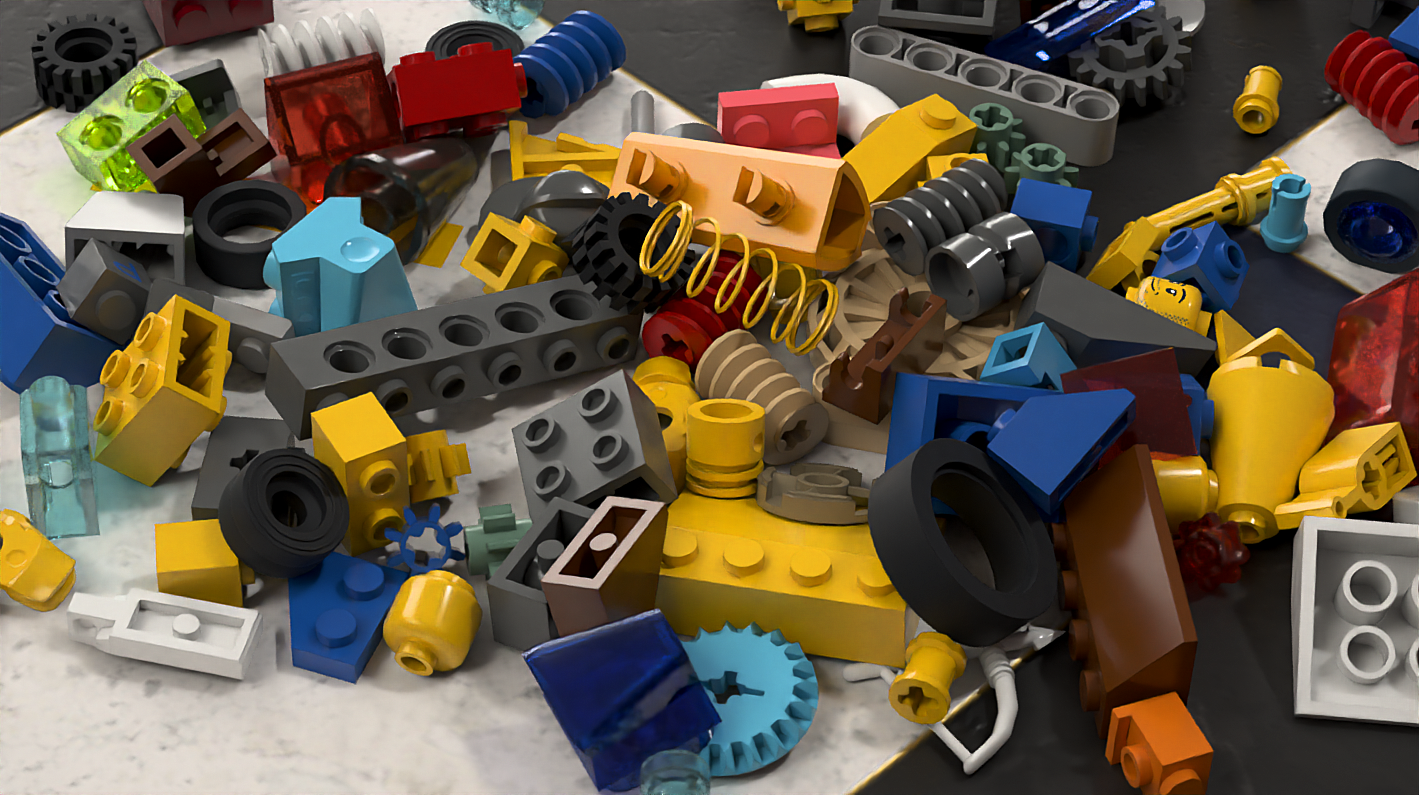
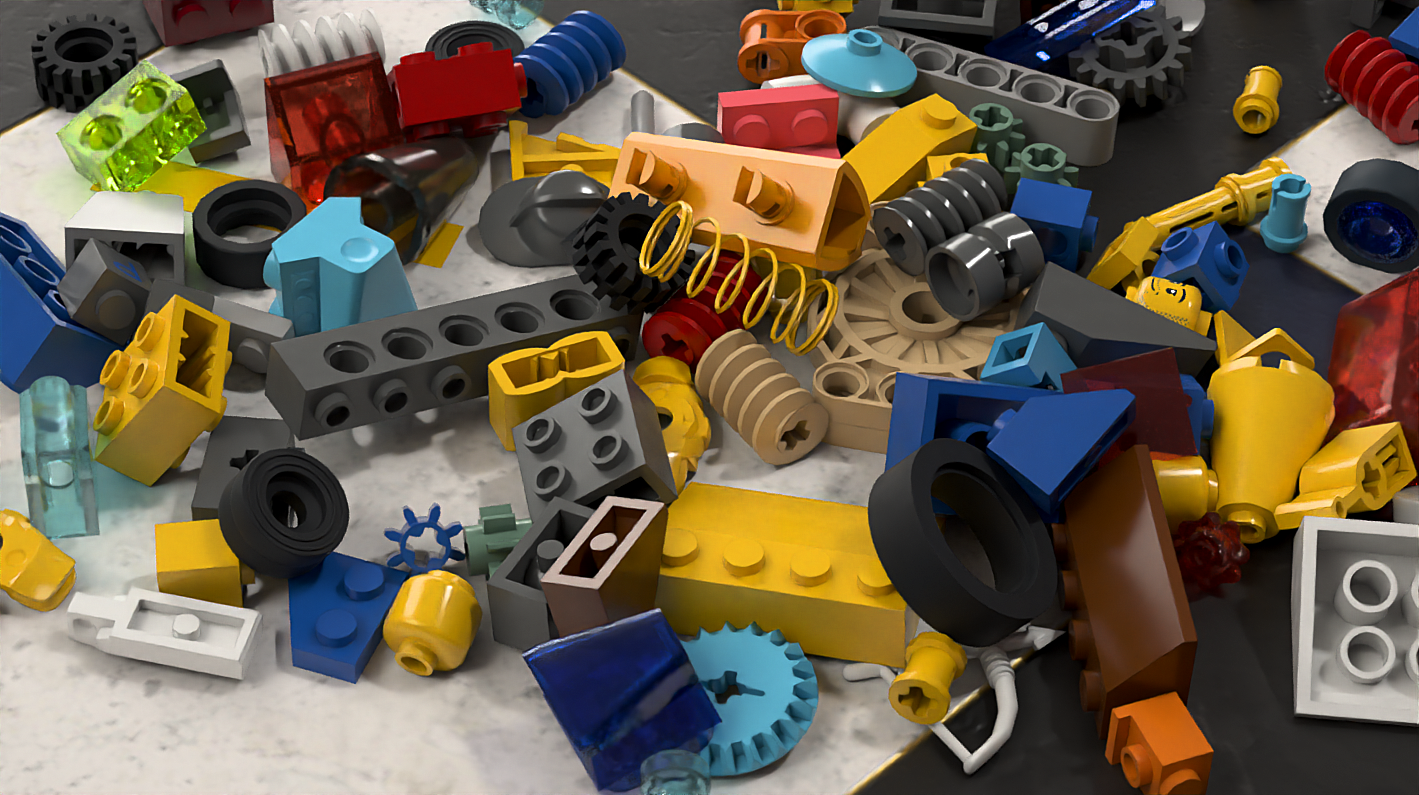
(194, 167): reddish brown brick -> none
(370, 463): yellow brick -> none
(434, 465): yellow gear -> none
(514, 254): yellow brick -> none
(539, 378): none -> yellow brick
(724, 447): yellow piece -> none
(783, 42): none -> orange piece
(814, 493): dark tan piece -> none
(859, 64): none -> medium azure dish
(900, 345): reddish brown hinge -> none

